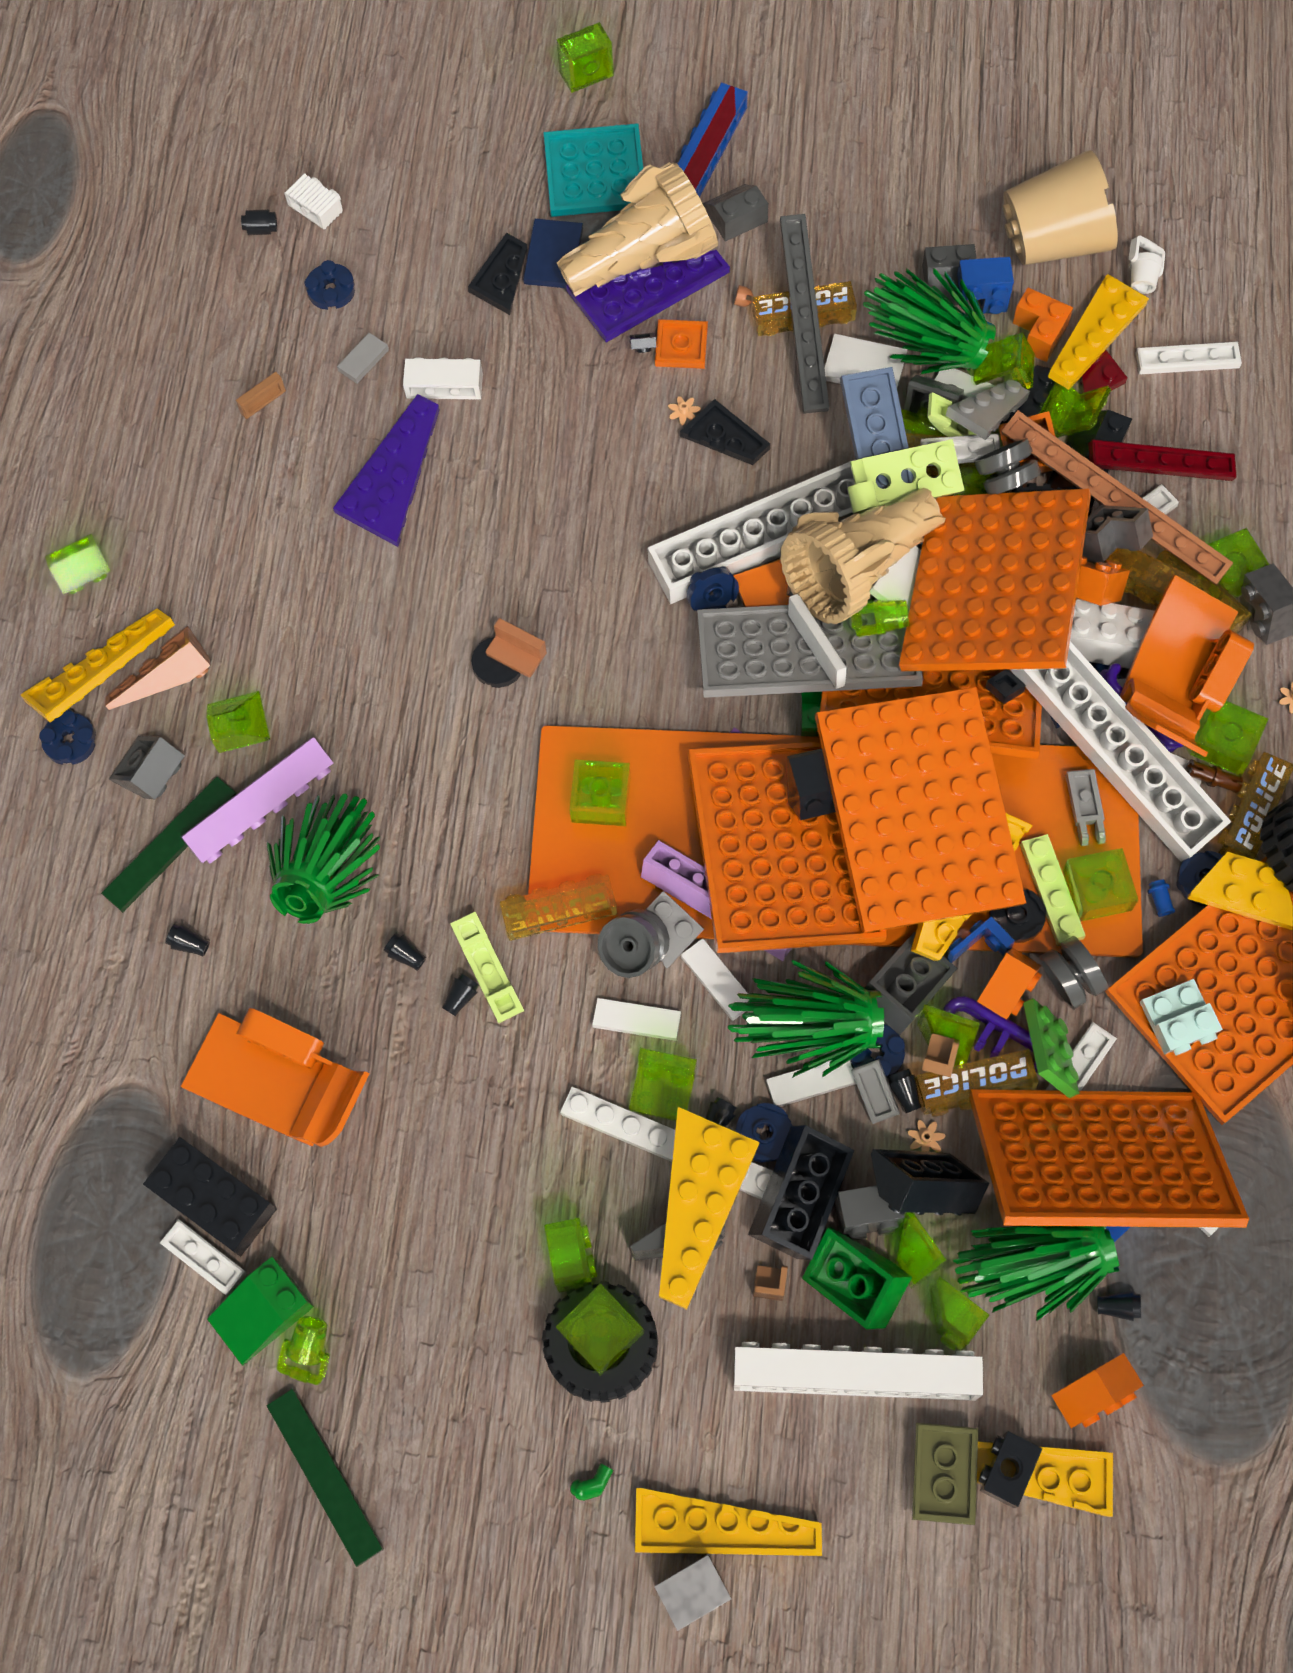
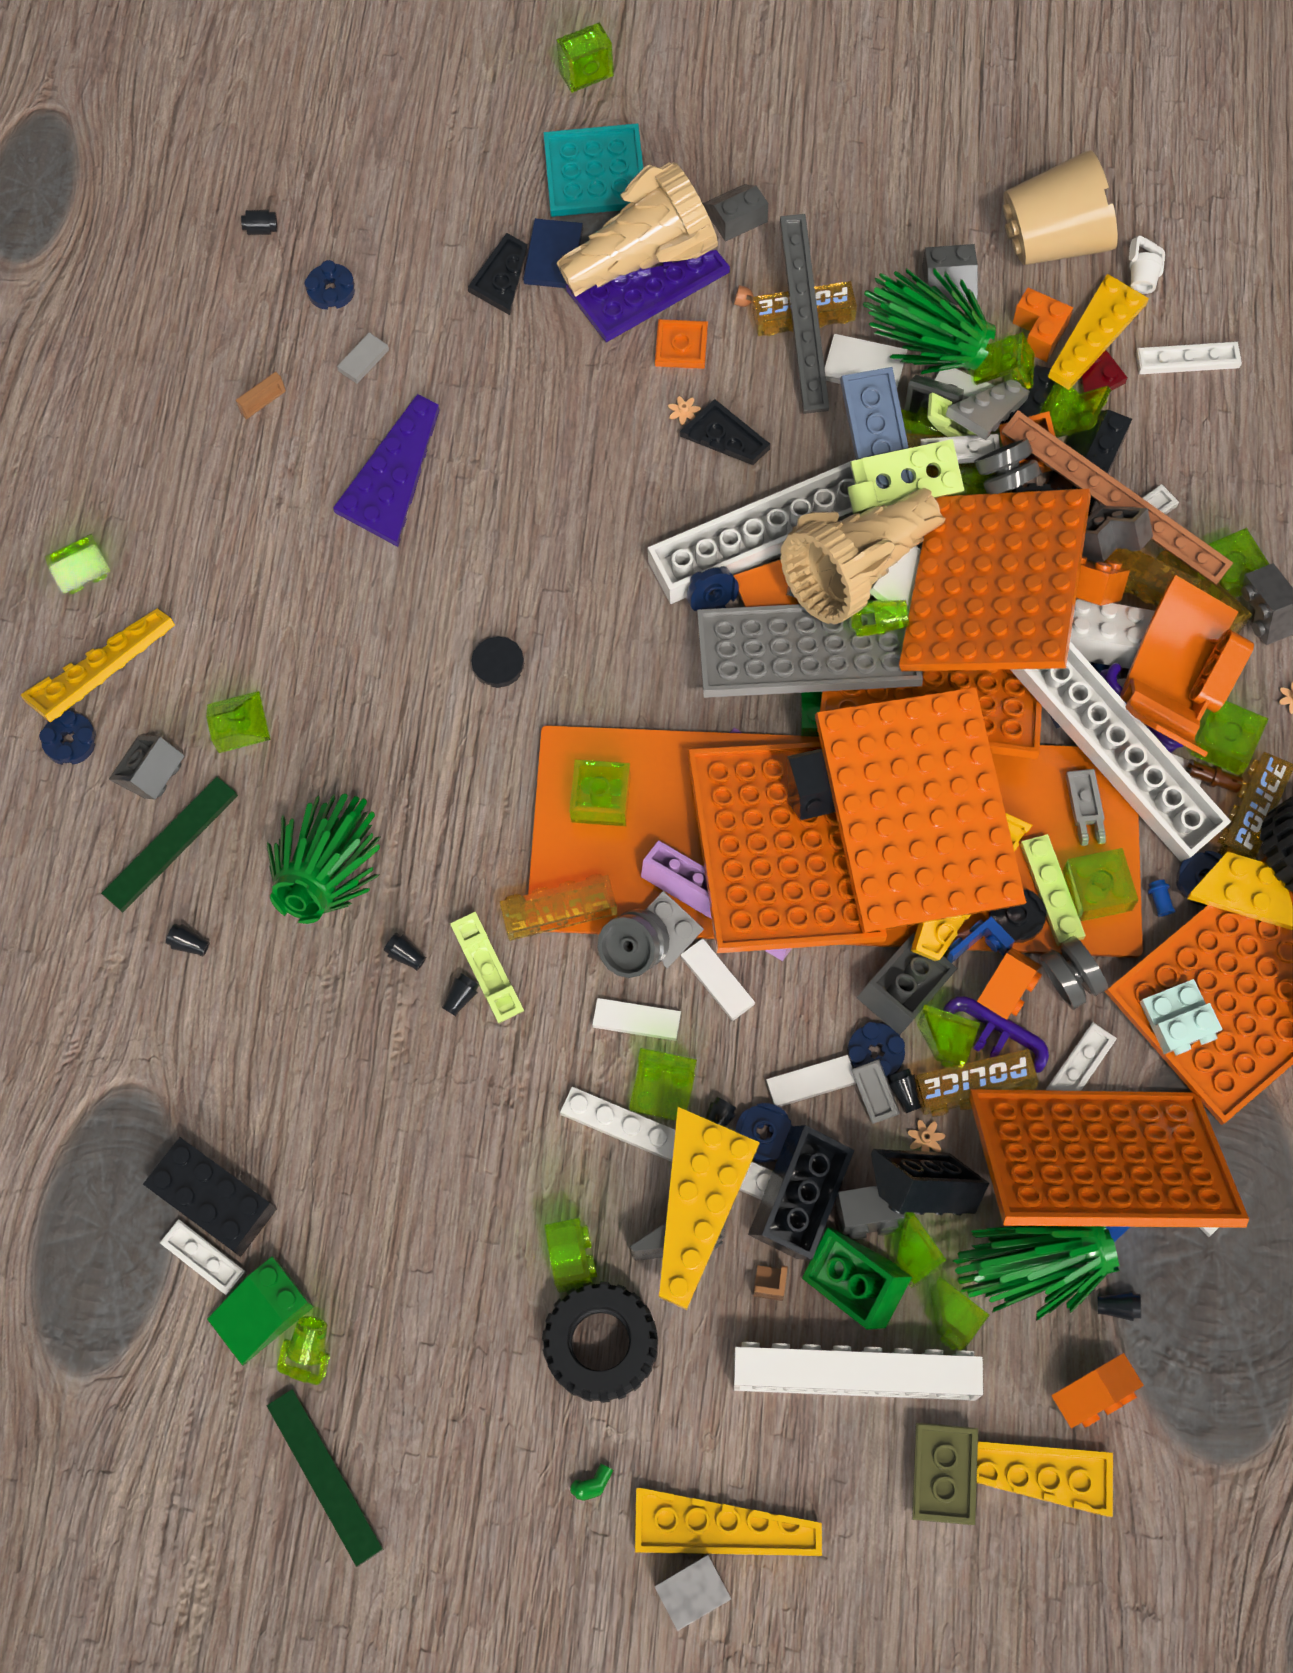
(177, 664): wedge -> none
(257, 800): lavender brick -> none
(275, 1078): orange beam -> none
(314, 201): white brick -> none
(443, 378): white brick -> none
(516, 648): nougat panel -> none
(600, 1329): clear neon green brick -> none
(643, 342): plate -> none
(712, 134): brick -> none
(816, 1020): green plant -> none
(817, 641): white tile -> none
(941, 1055): medium nougat panel -> none
(989, 281): blue brick -> none
(1005, 686): black plate -> none
(1023, 1455): black brick -> none
(1051, 1048): bright green plate -> none
(1162, 460): dark red tile -> none

